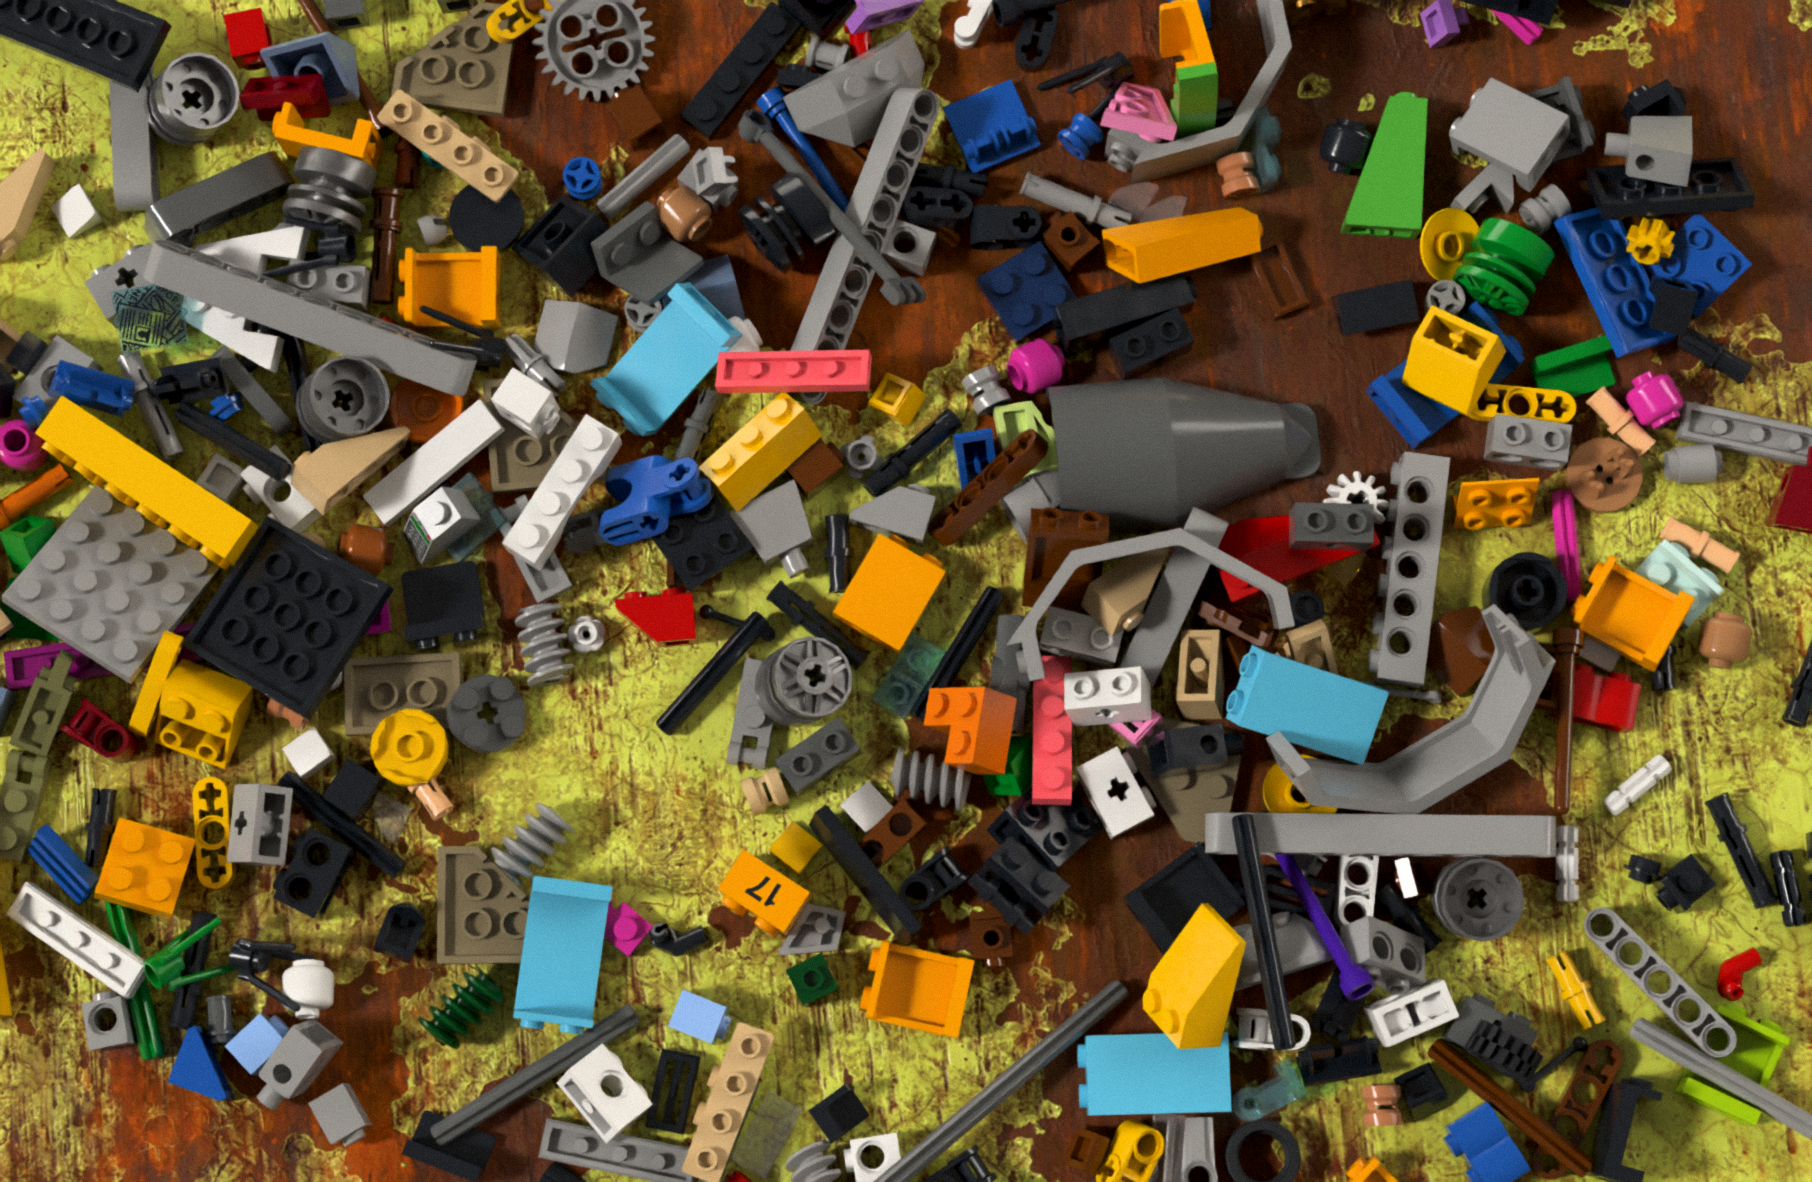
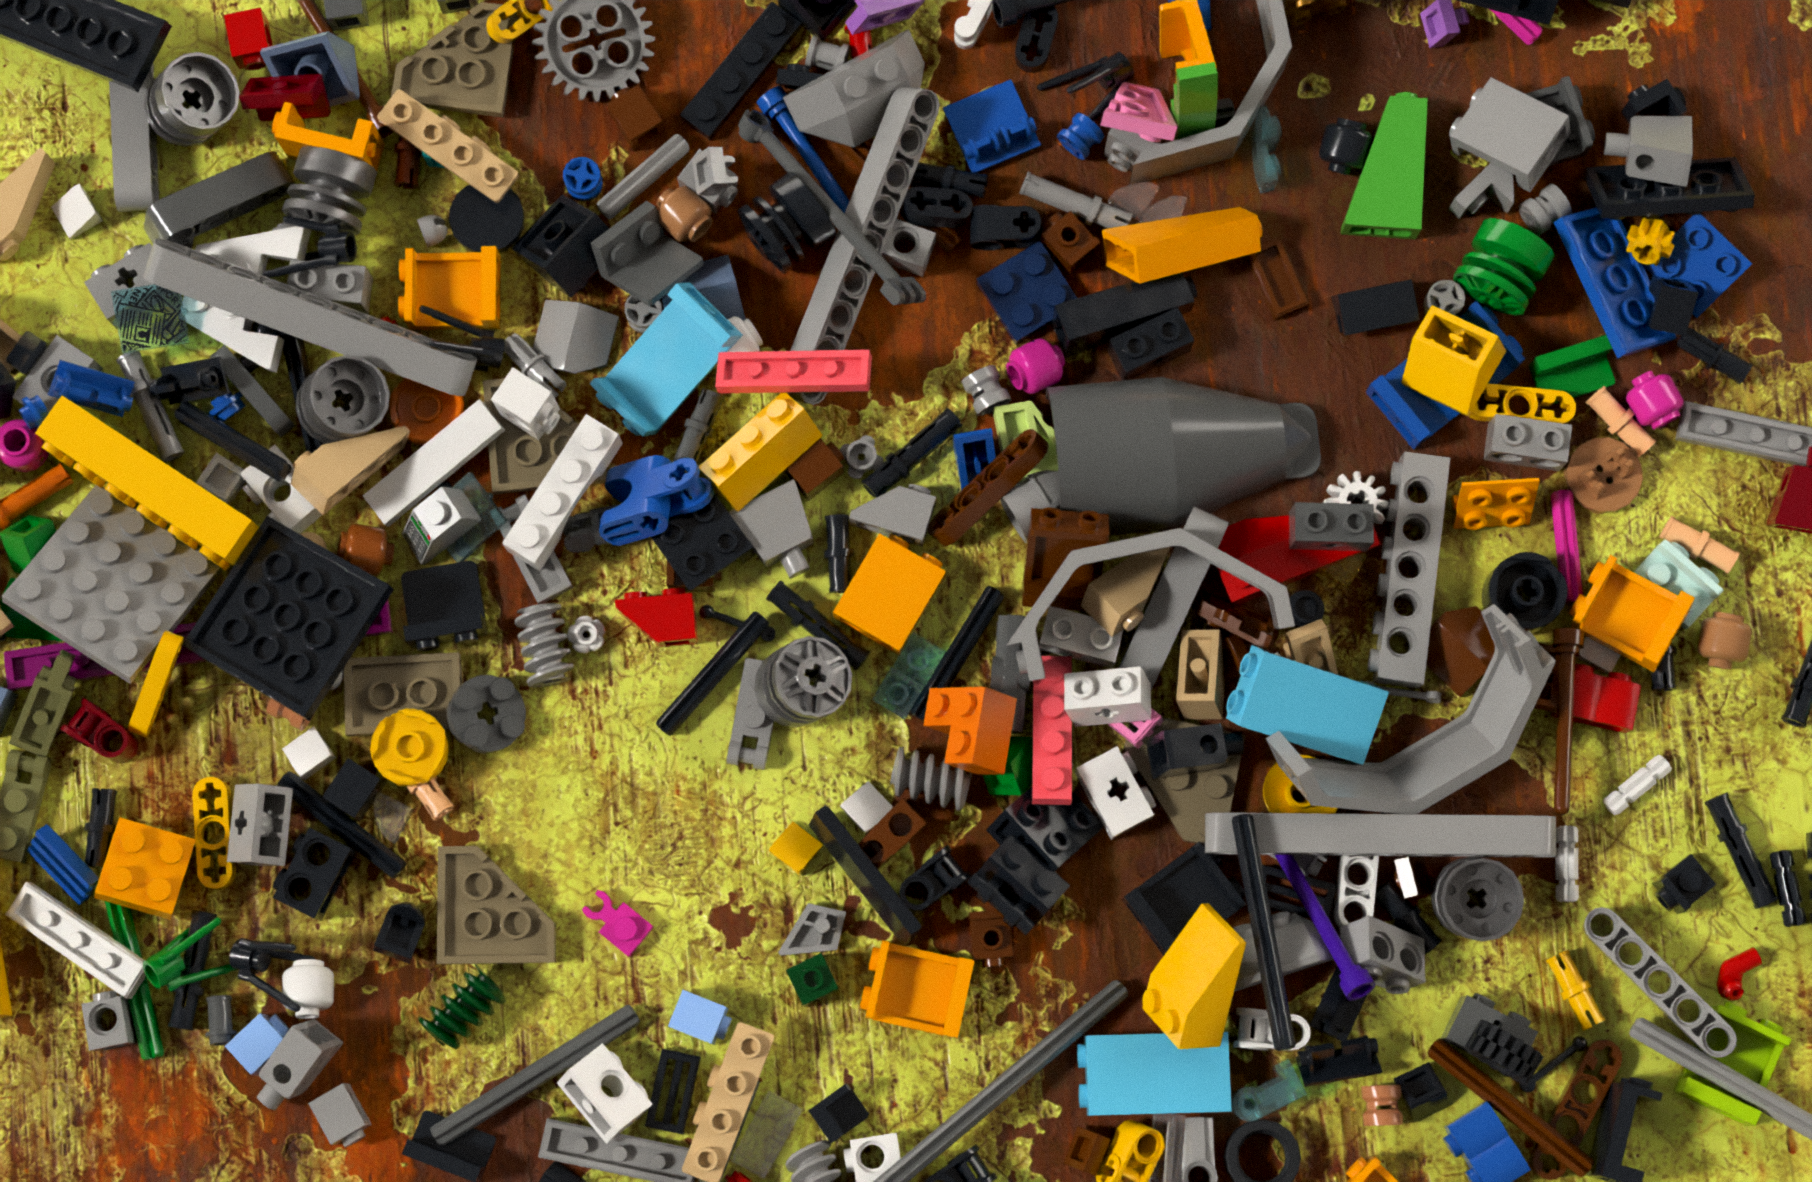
(199, 1067): blue slope -> none
(202, 713): yellow slope -> none
(385, 228): reddish brown pin -> none
(531, 843): light grey piece -> none
(561, 954): medium azure panel -> none
(675, 942): black arm -> none
(757, 796): tan wheel -> none
(764, 894): light orange brick -> none
(818, 756): dark grey brick -> none
(897, 399): yellow slope -> none
(1237, 176): nougat wheel -> none
(1410, 1013): white brick -> none
(1446, 241): yellow dish -> none
(1643, 869): black plate -> none
(1692, 464): light grey brick -> none

